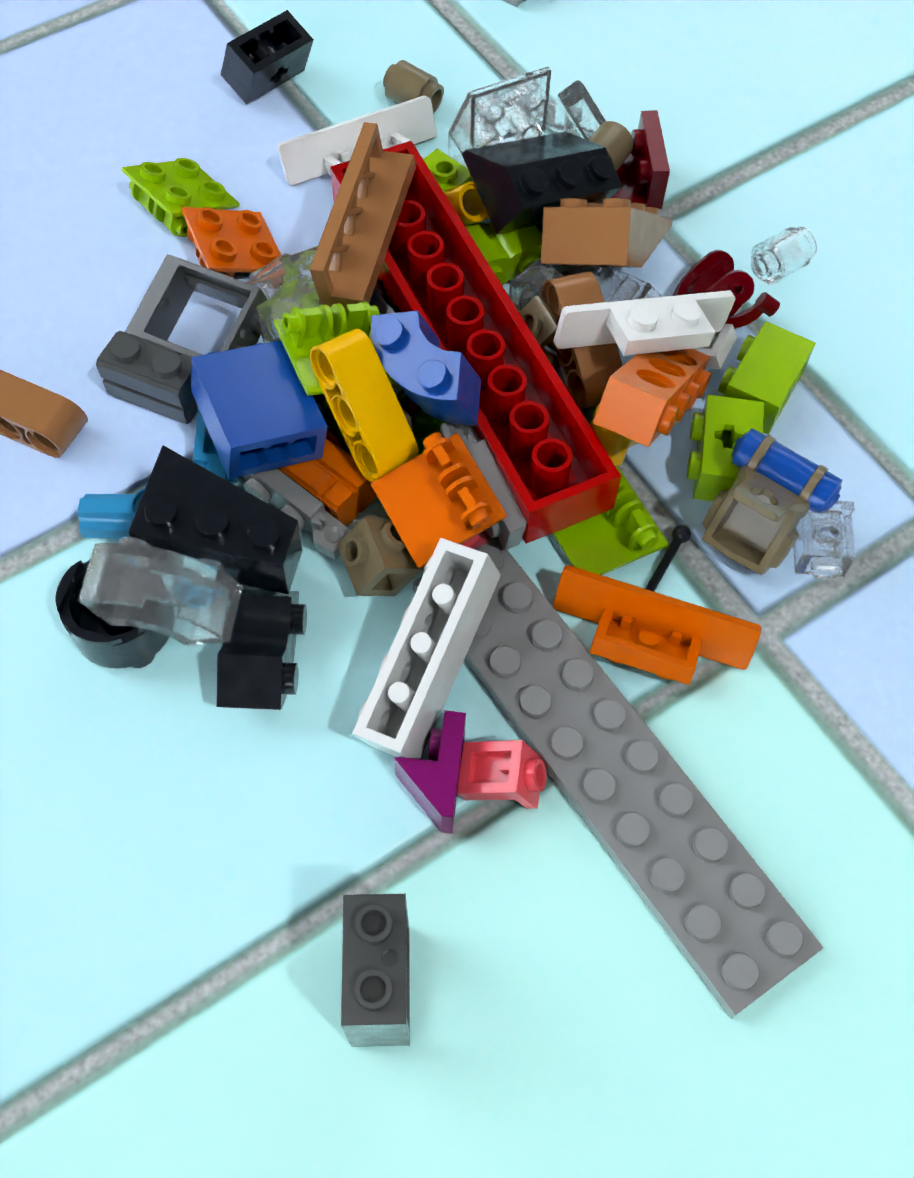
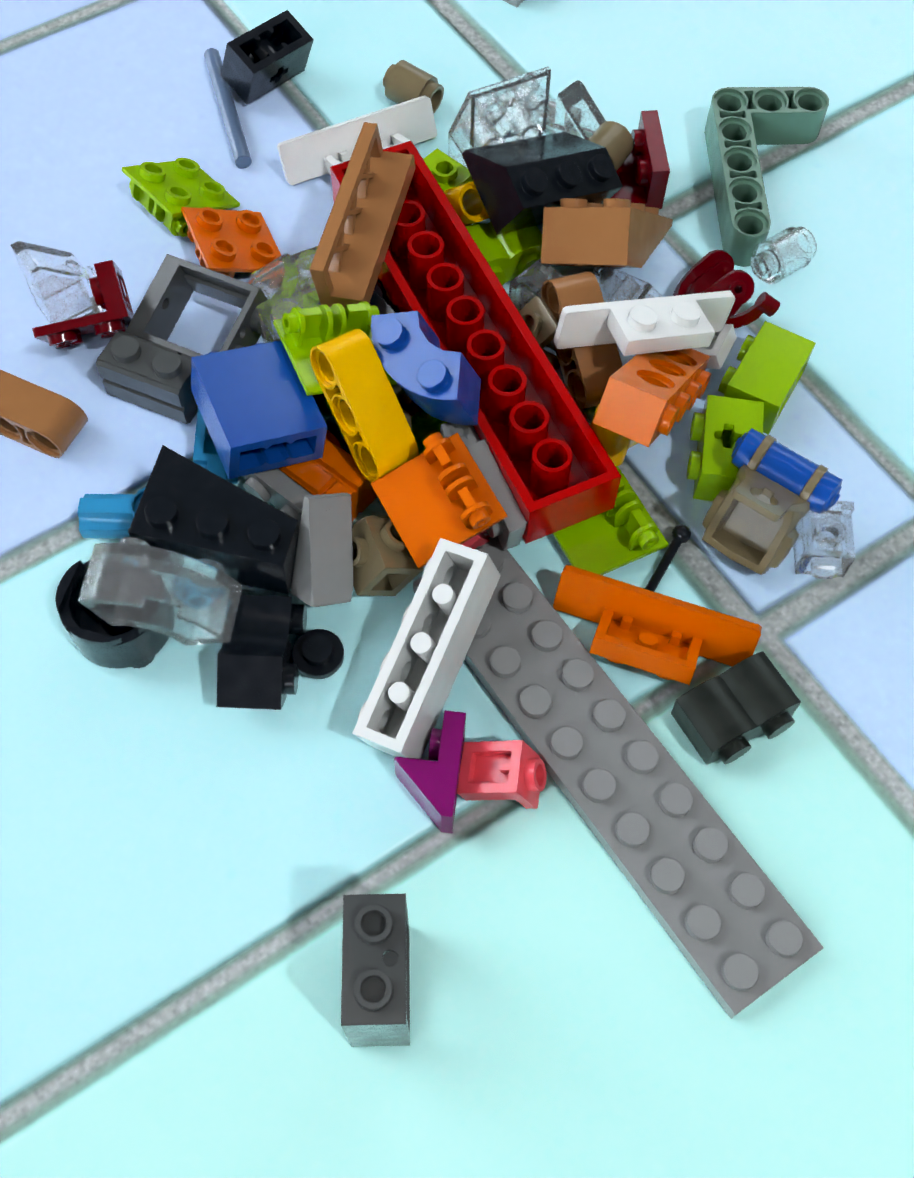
(56, 281): none -> clear slope
(110, 293): none -> dark red bracket
(227, 109): none -> sand blue bar
(318, 653): none -> black plate
(324, 551): none -> light grey slope
(734, 127): none -> sand green beam
(736, 708): none -> pearl dark grey brick

